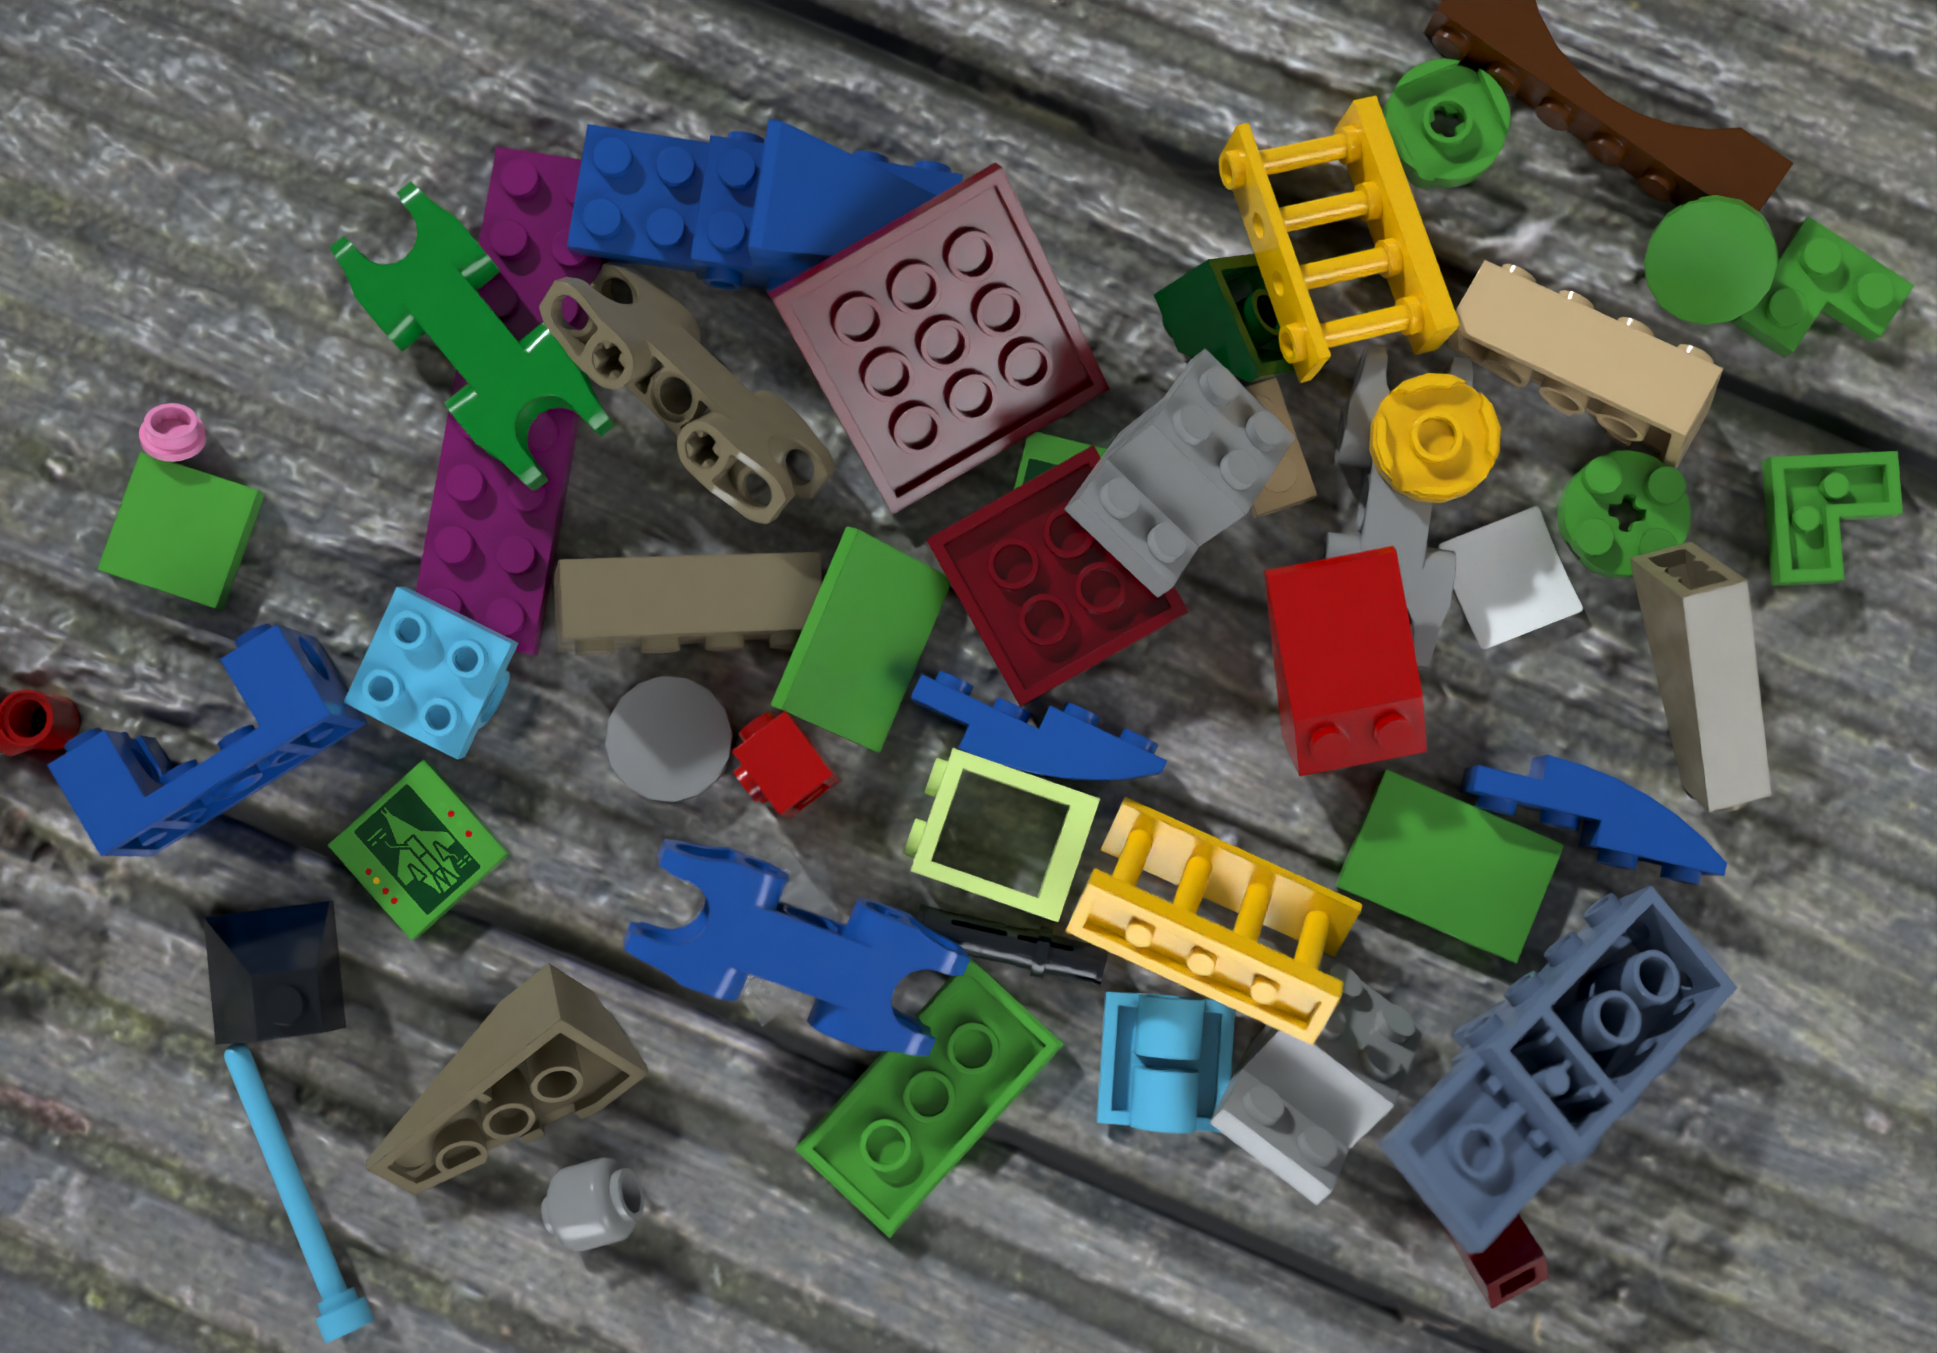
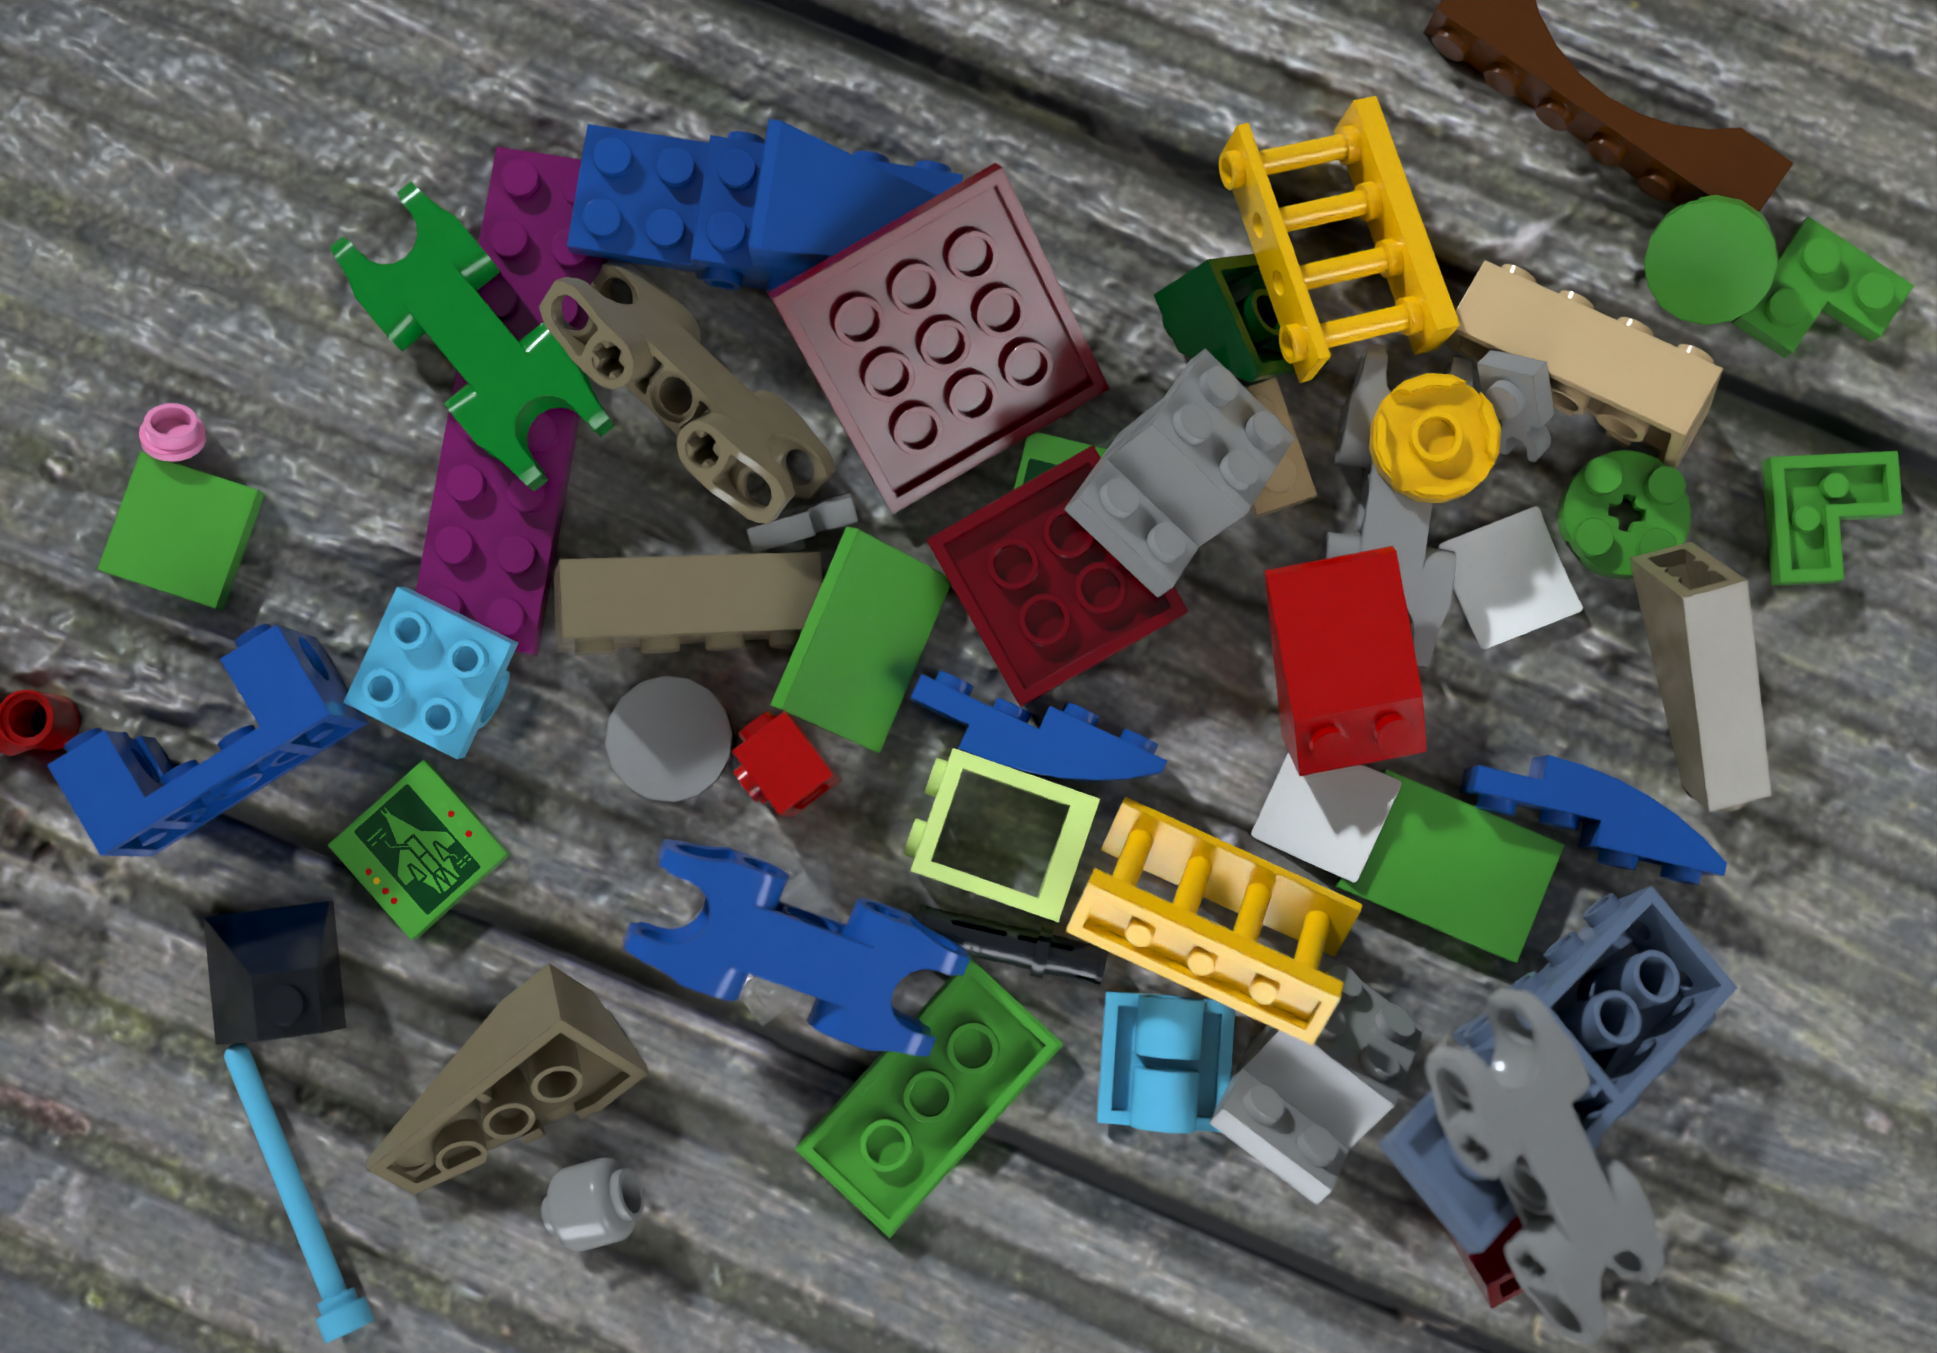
(796, 523): none -> light grey plate
(1327, 816): none -> white sticker
(1457, 91): bright green plate -> none
(1520, 398): none -> light grey plate
(1523, 1128): none -> light grey piece

